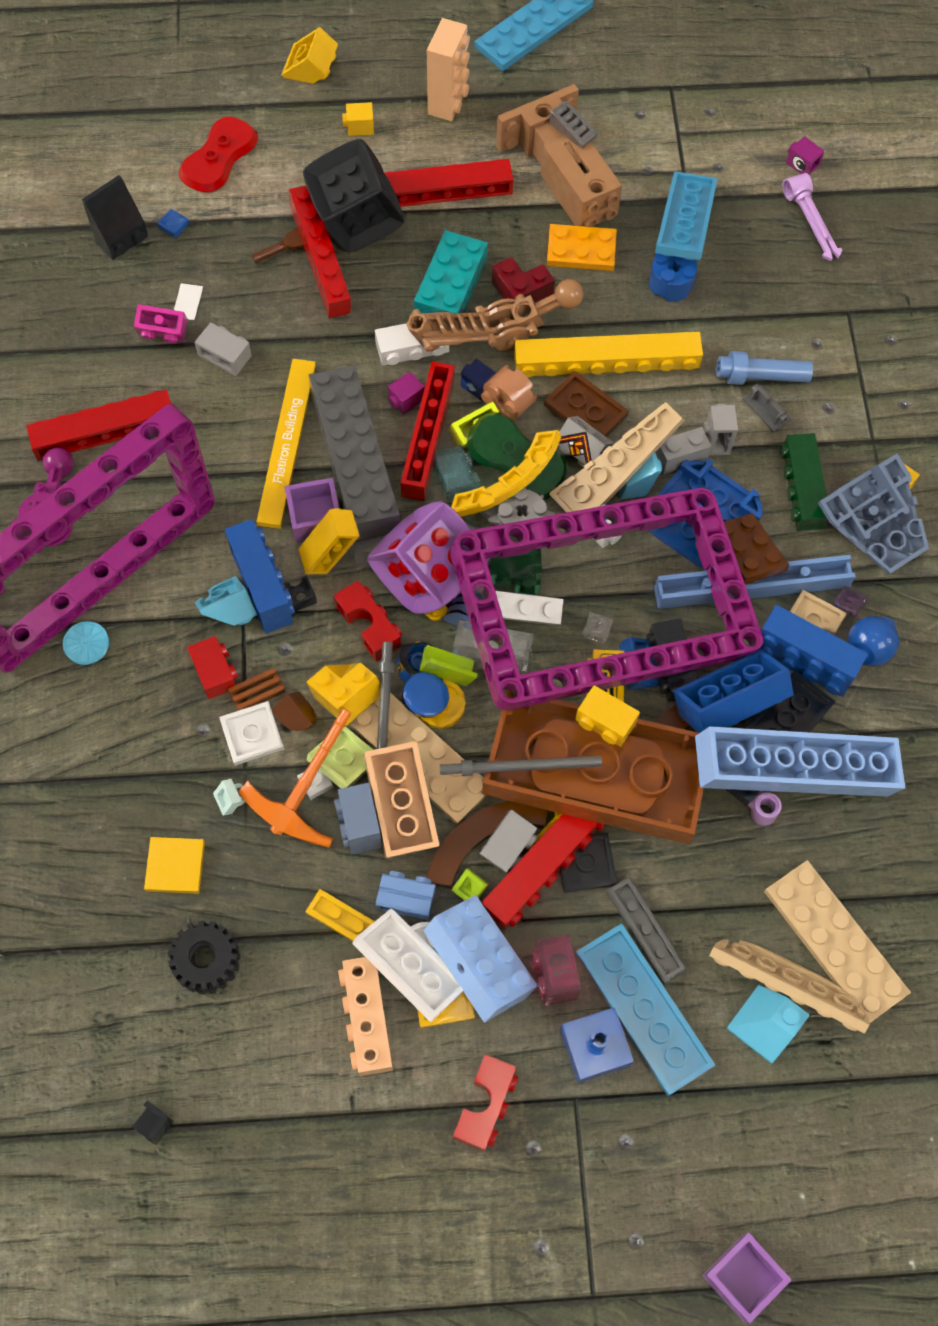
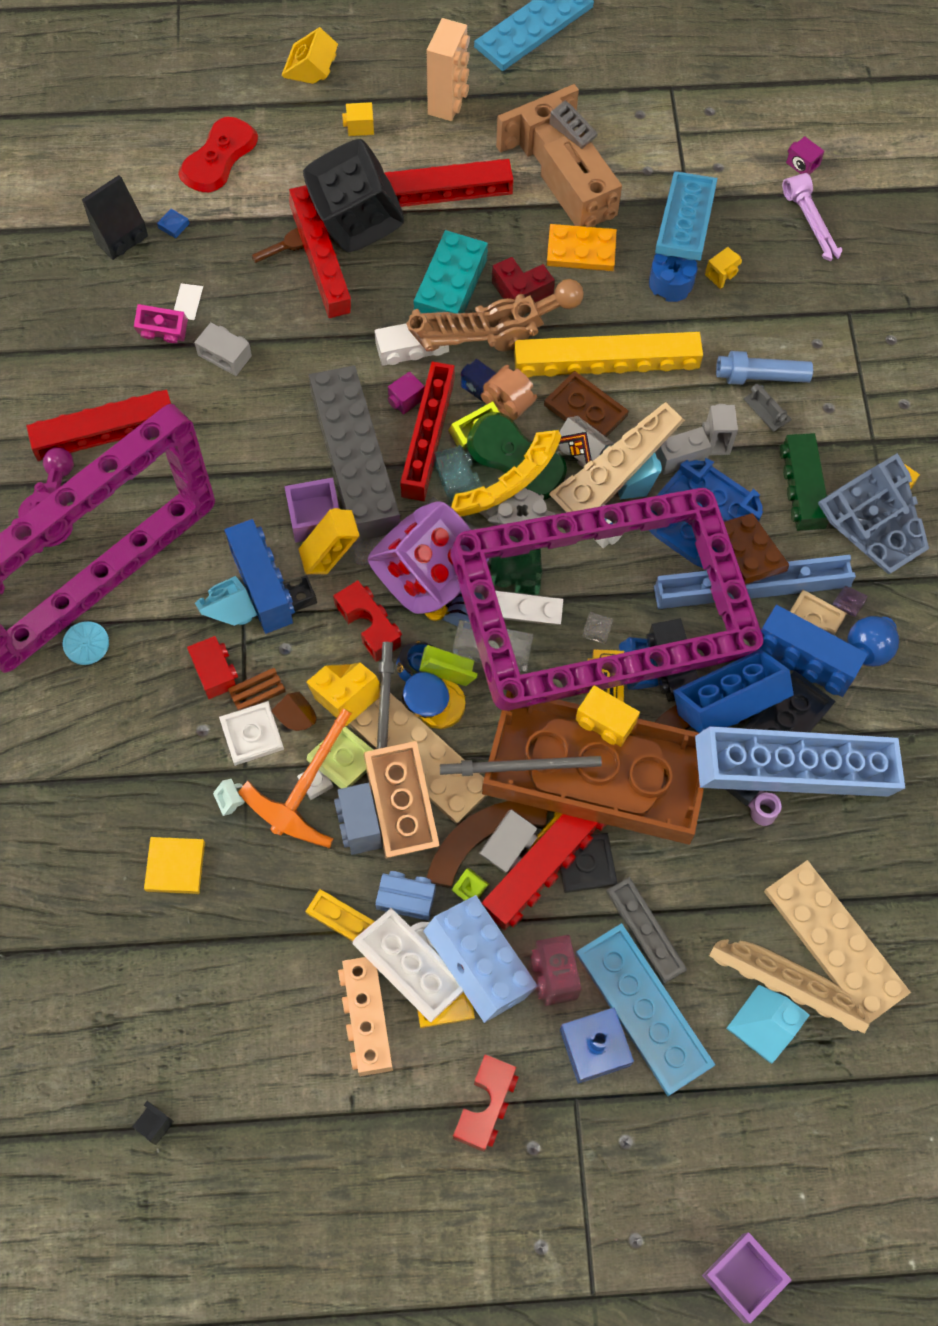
(210, 977): black tyre -> none
(286, 444): yellow tile -> none
(723, 267): none -> yellow brick

